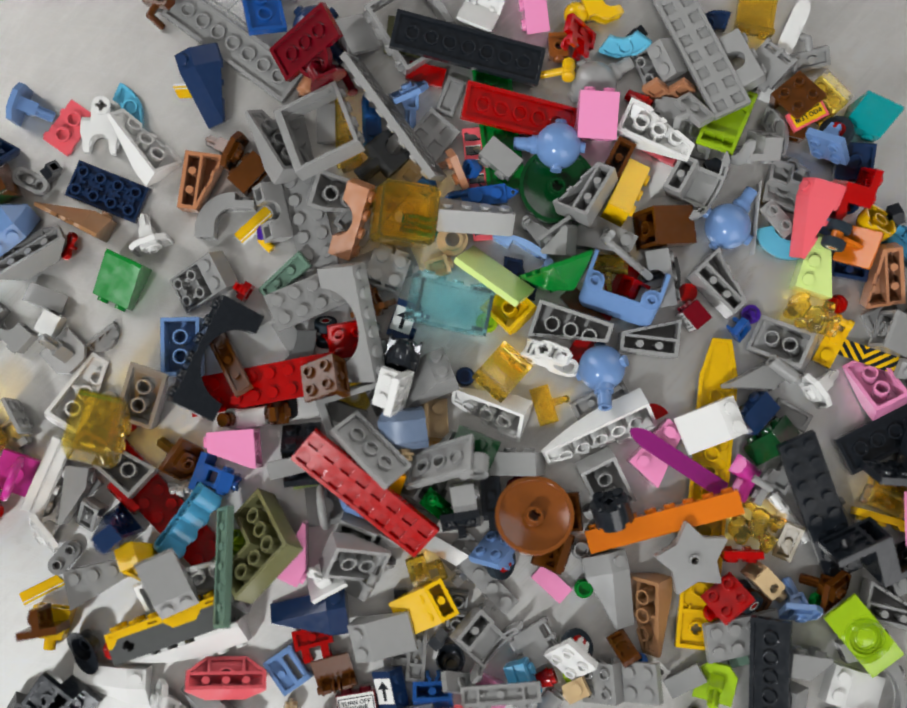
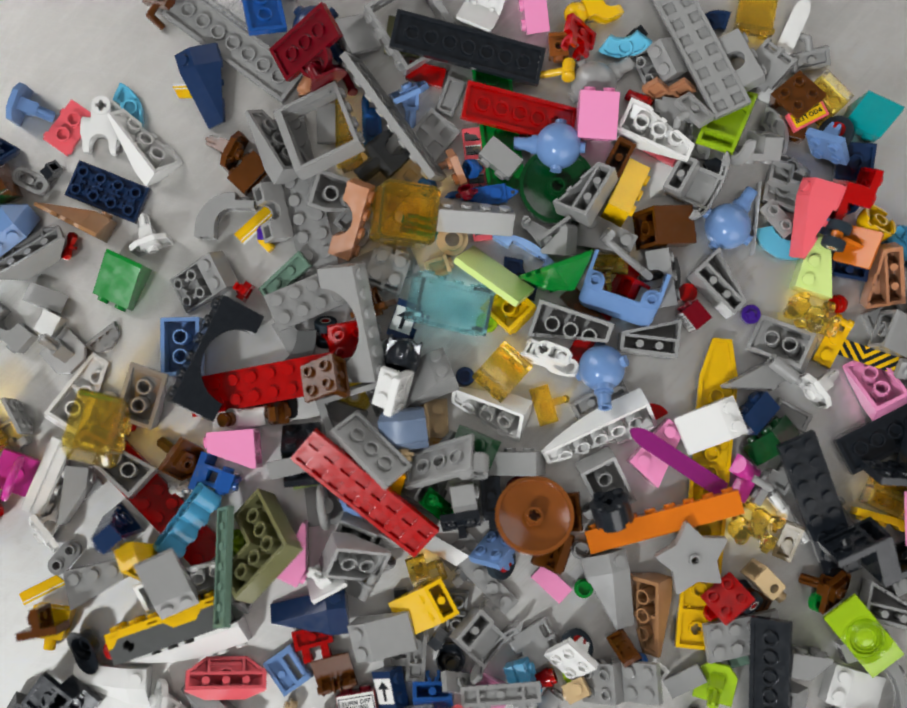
(91, 513): light grey slope -> none
(127, 502): red tile -> none
(198, 180): nougat wedge -> none
(231, 365): reddish brown tile -> none
(466, 192): none -> dark red plate
(741, 328): blue tile -> none
(747, 554): red plate -> none
(797, 606): medium blue piece -> none
(896, 213): black piece -> none

